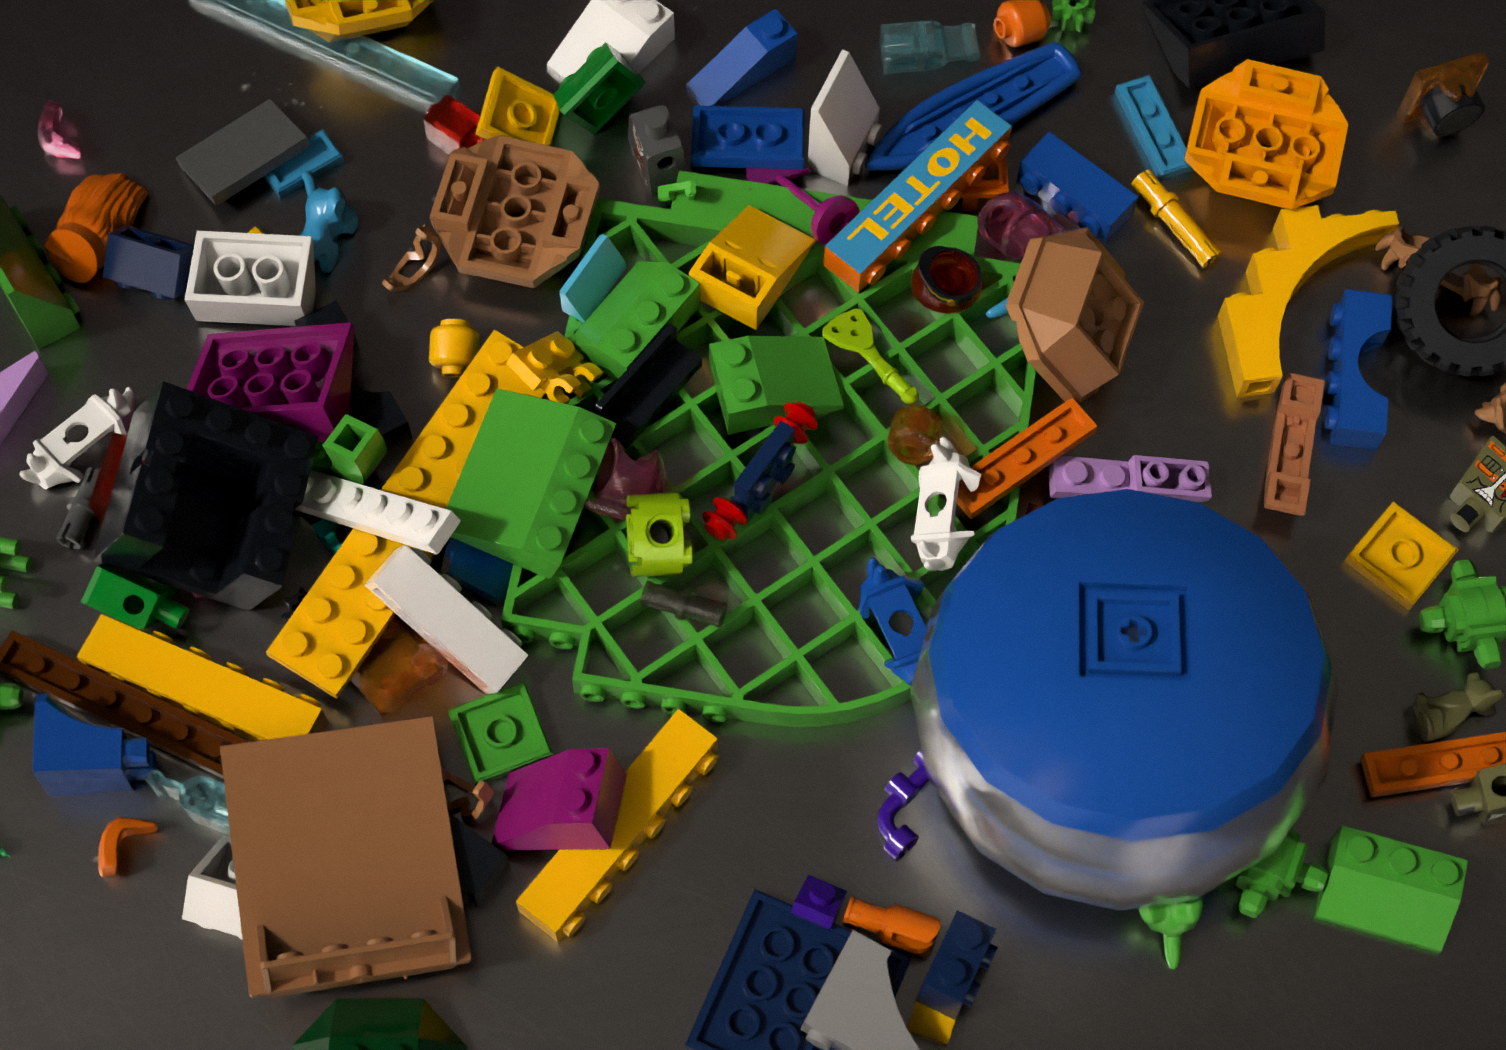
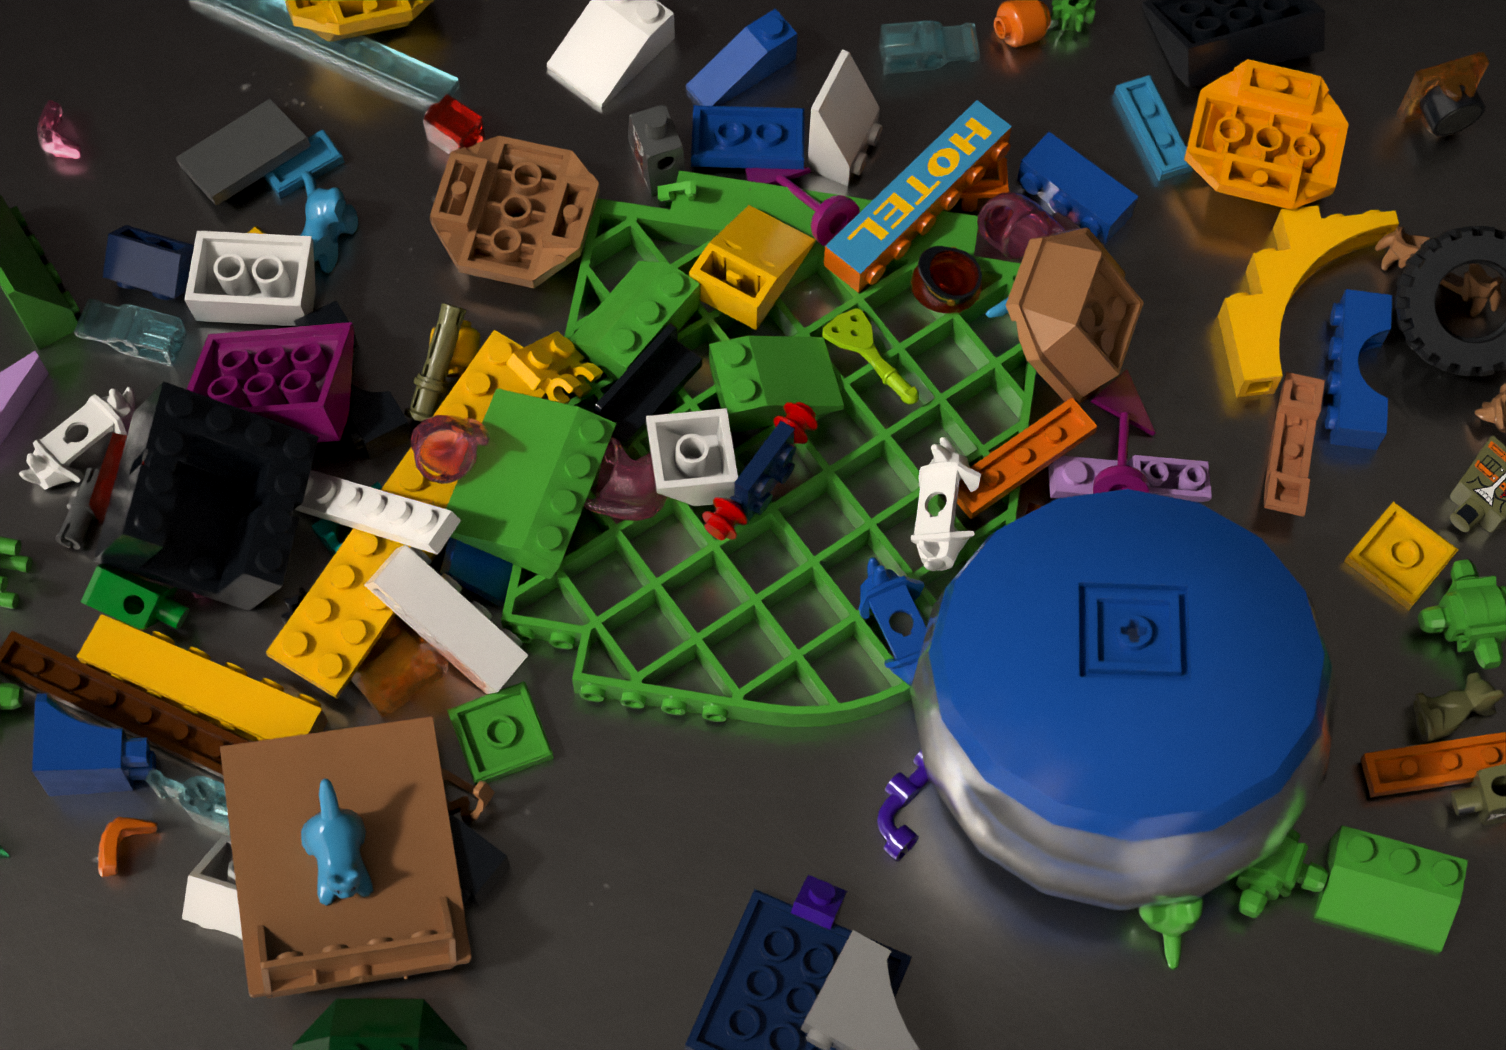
(91, 213): orange hair -> none
(133, 331): none -> clear light blue piece
(335, 842): none -> dark azure animal
(350, 451): bright green arch -> none
(398, 282): medium nougat helmet -> none
(431, 382): none -> olive pin
(447, 446): none -> piece
(518, 110): yellow tile -> none
(562, 803): magenta slope -> none
(592, 279): medium azure slope -> none
(598, 88): green slope -> none
(651, 557): lime brick -> none
(651, 787): yellow brick -> none
(683, 604): clear smoke pin -> none
(692, 455): none -> white slope
(896, 926): orange arm -> none
(913, 433): clear orange head -> none
(930, 1024): yellow tile -> none
(953, 970): dark blue brick -> none
(1007, 89): blue piece -> none
(1124, 402): none -> magenta piece
(1165, 206): yellow pin -> none

